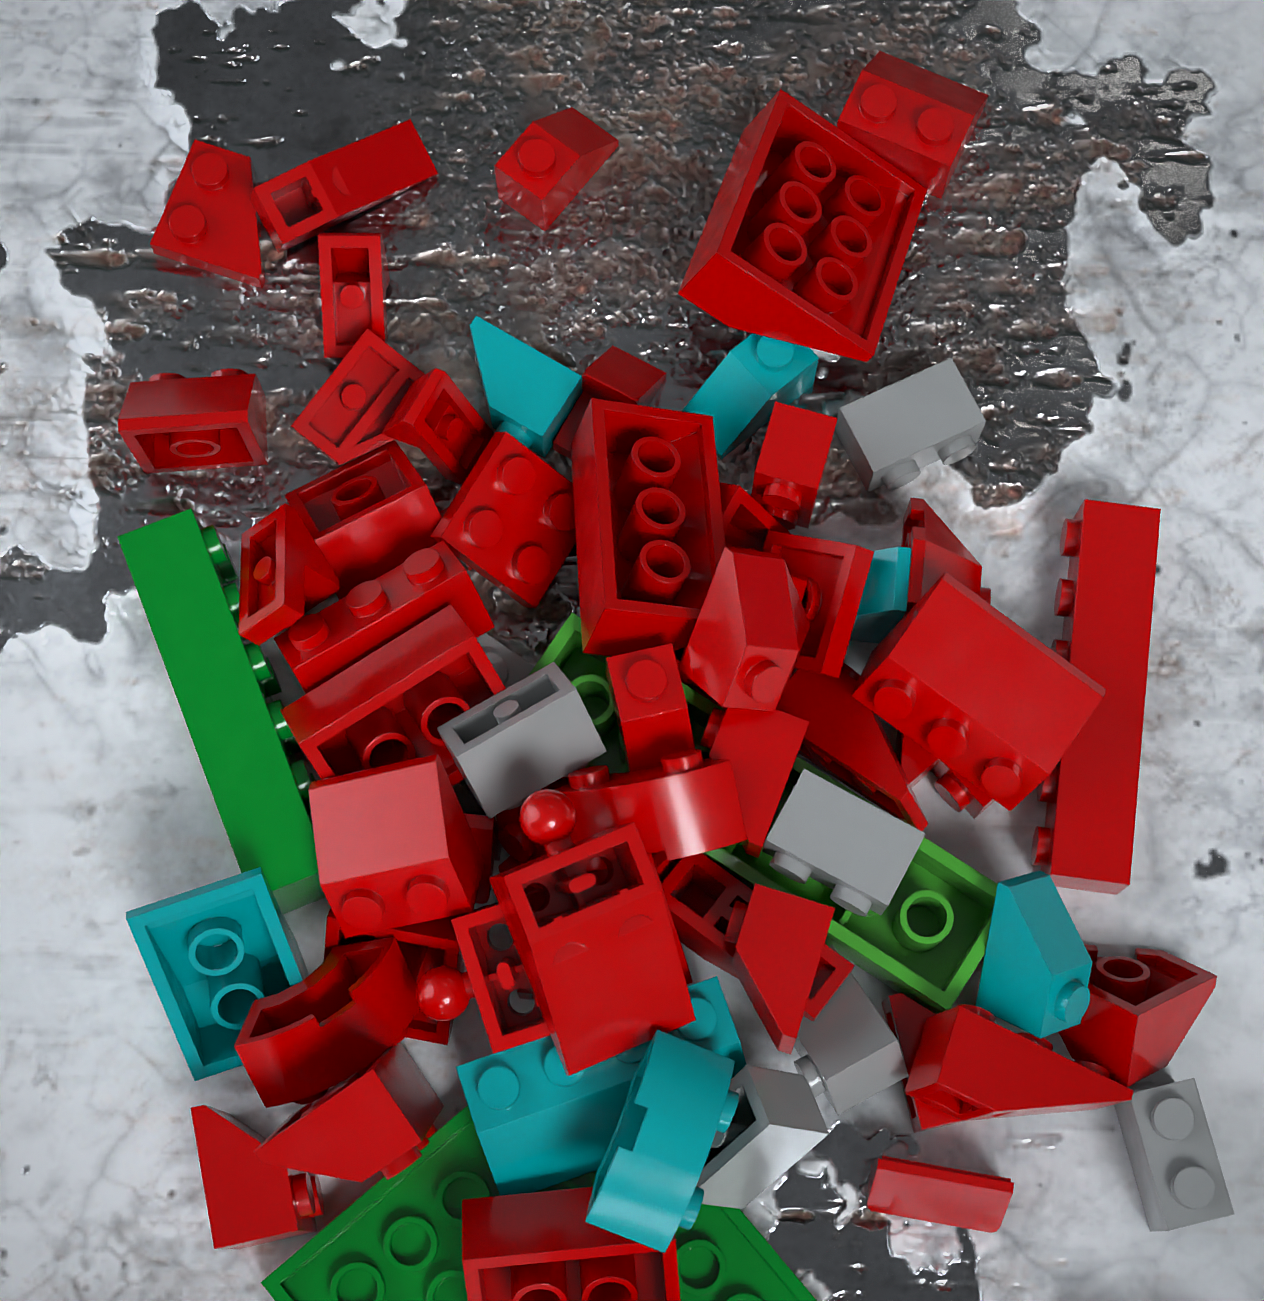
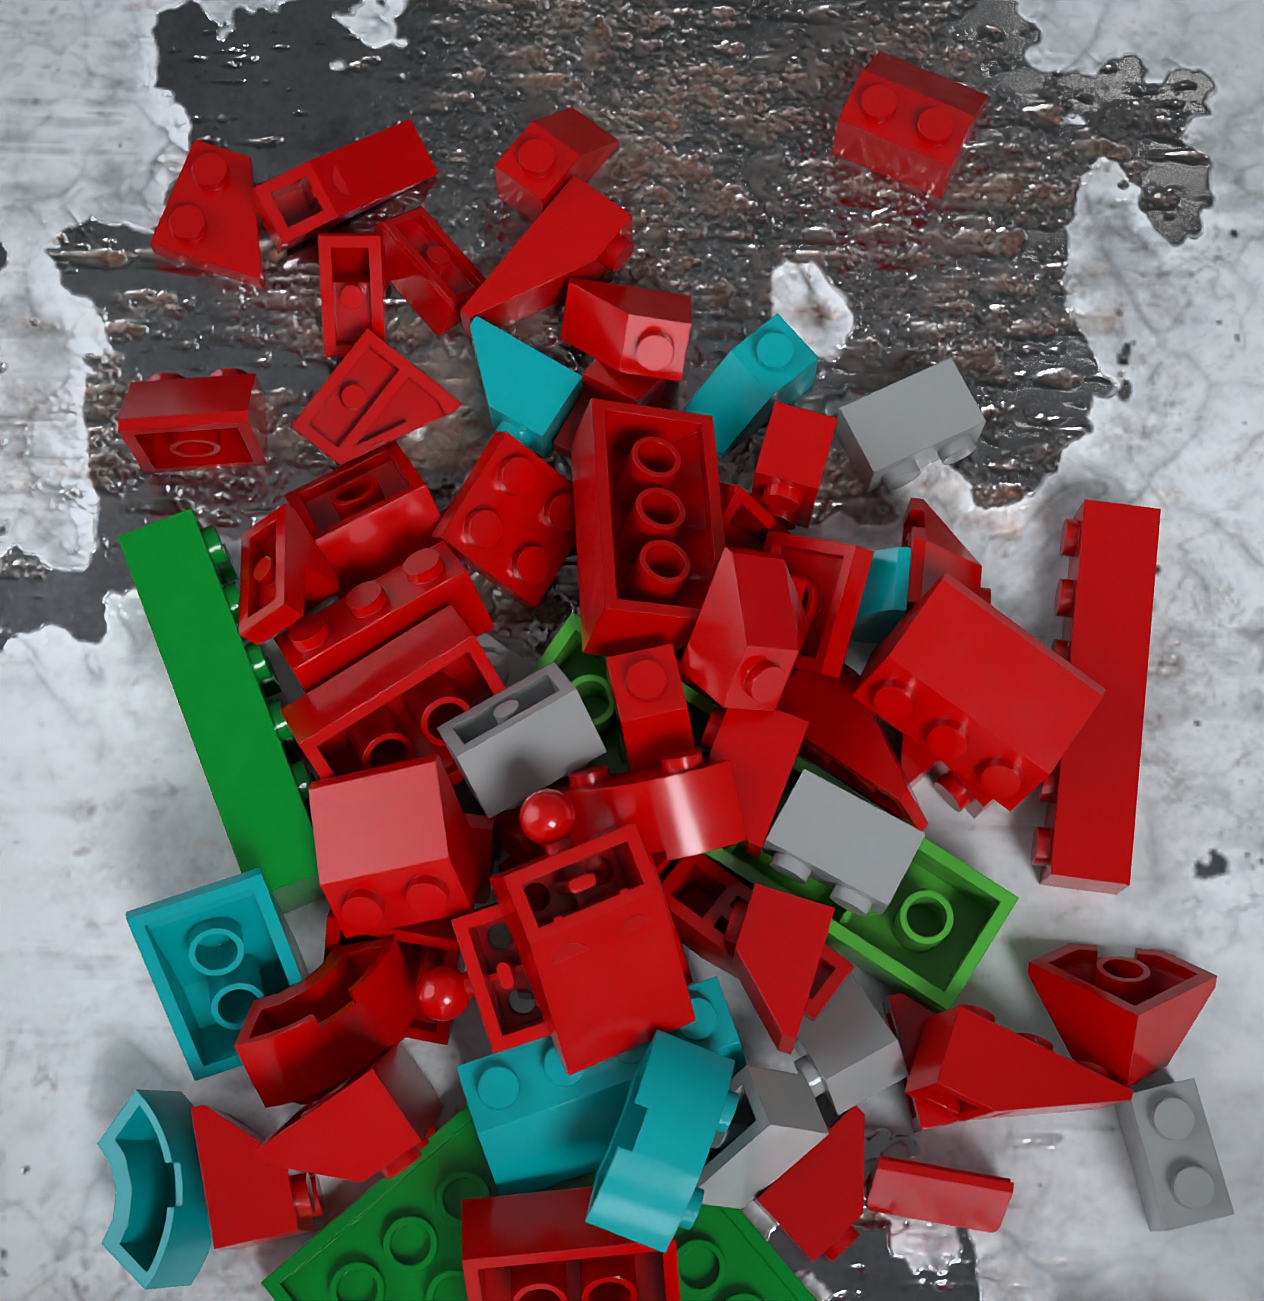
(160, 1200): none -> teal brick
(428, 268): none -> red slope
(441, 425): red slope -> none
(573, 237): none -> red slope
(628, 327): none -> red slope
(805, 235): red slope -> none
(822, 1192): none -> red slope
(1034, 959): teal slope -> none

